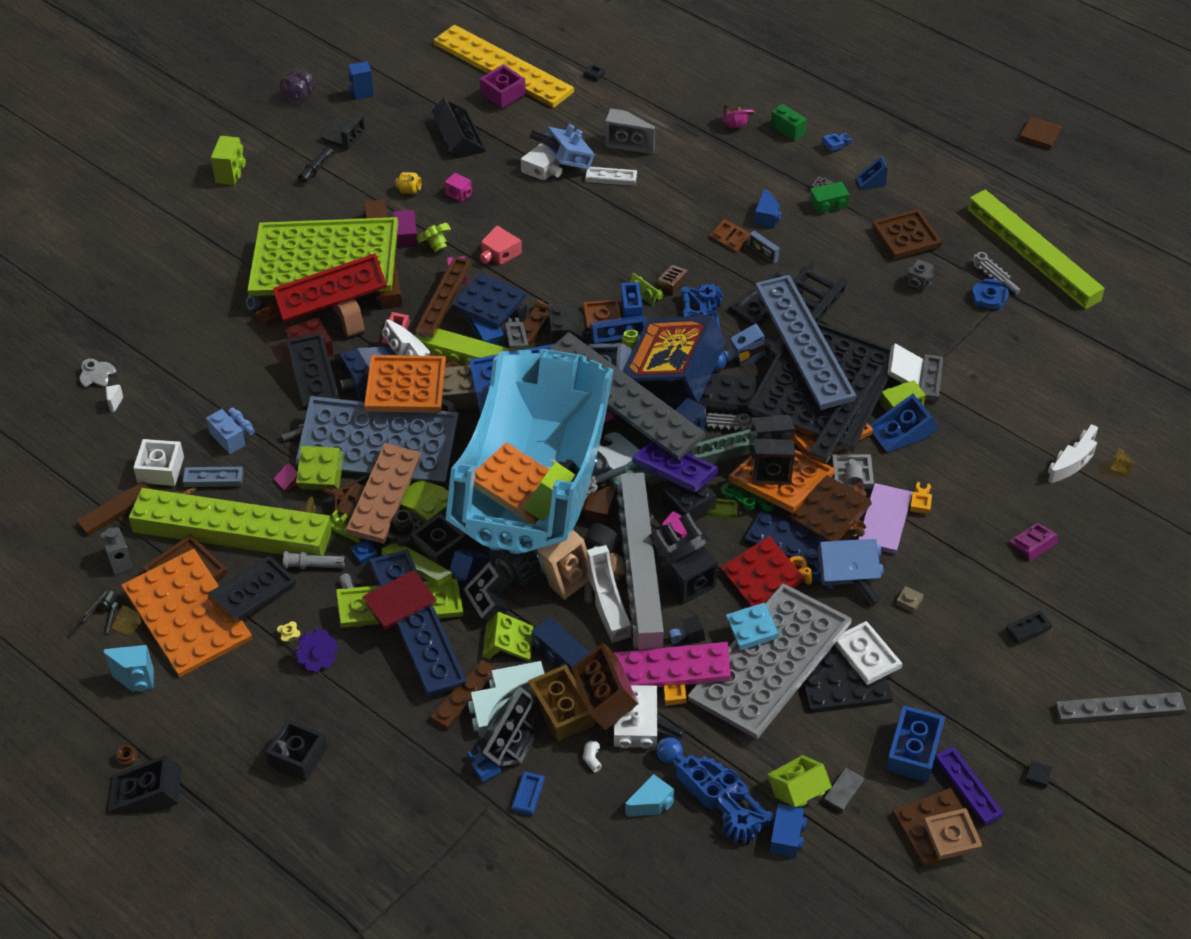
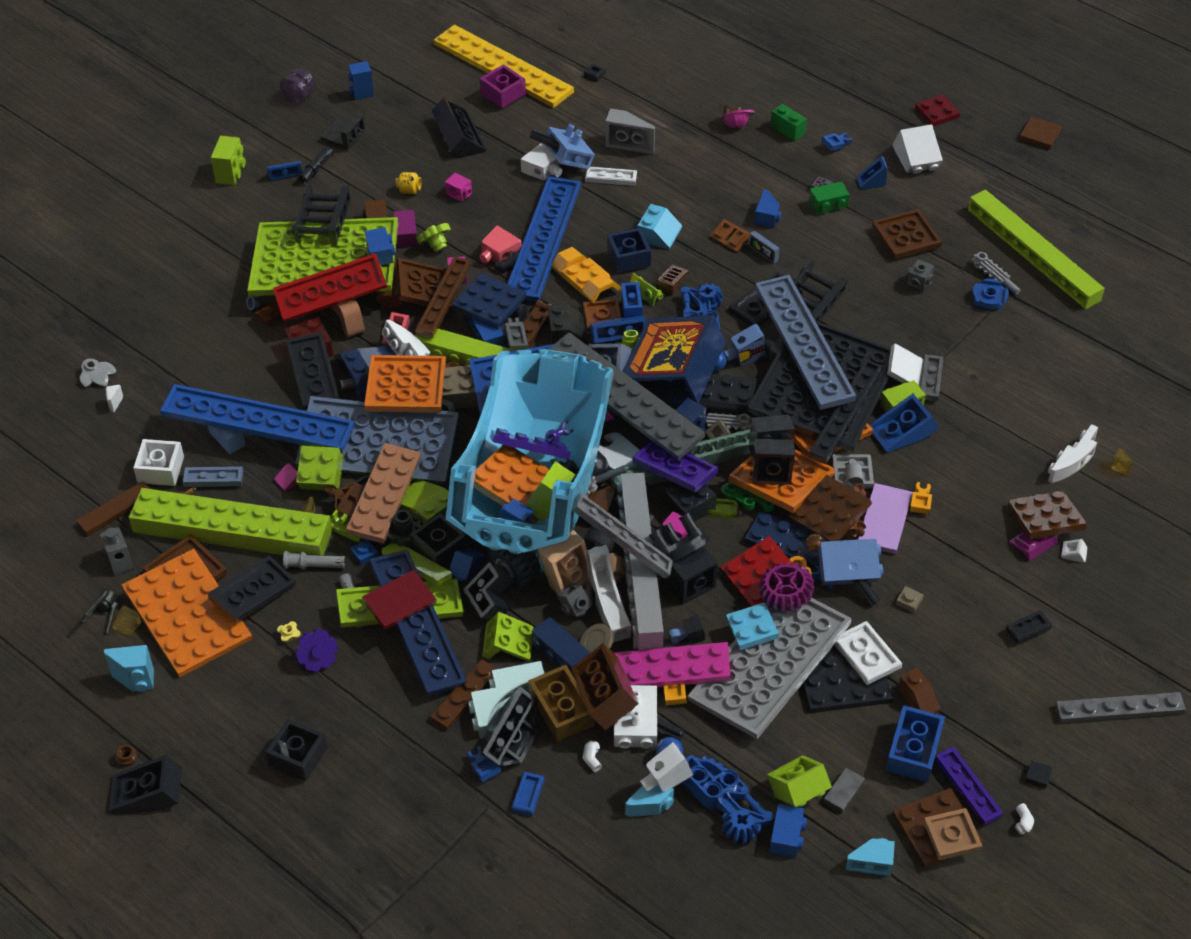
(257, 418): none -> blue plate
(284, 170): none -> blue slope
(336, 220): none -> black fence
(379, 242): none -> blue brick
(417, 281): none -> reddish brown plate
(507, 264): none -> black arm
(516, 512): none -> blue brick
(537, 444): none -> dark purple plate
(544, 236): none -> blue plate
(554, 435): none -> dark purple arm
(574, 600): none -> dark grey brick
(583, 273): none -> light orange piece
(596, 636): none -> dark tan piece
(622, 535): none -> flat silver plate
(629, 250): none -> dark blue brick
(659, 226): none -> medium azure slope
(667, 769): none -> white torso
(717, 430): none -> dark tan plate
(786, 581): none -> magenta gear
(813, 541): none -> clear orange plate
(872, 857): none -> medium azure slope
(918, 149): none -> white slope
(918, 691): none -> reddish brown slope
(937, 110): none -> dark red plate
(1026, 821): none -> white arm
(1047, 514): none -> reddish brown plate
(1074, 550): none -> white slope

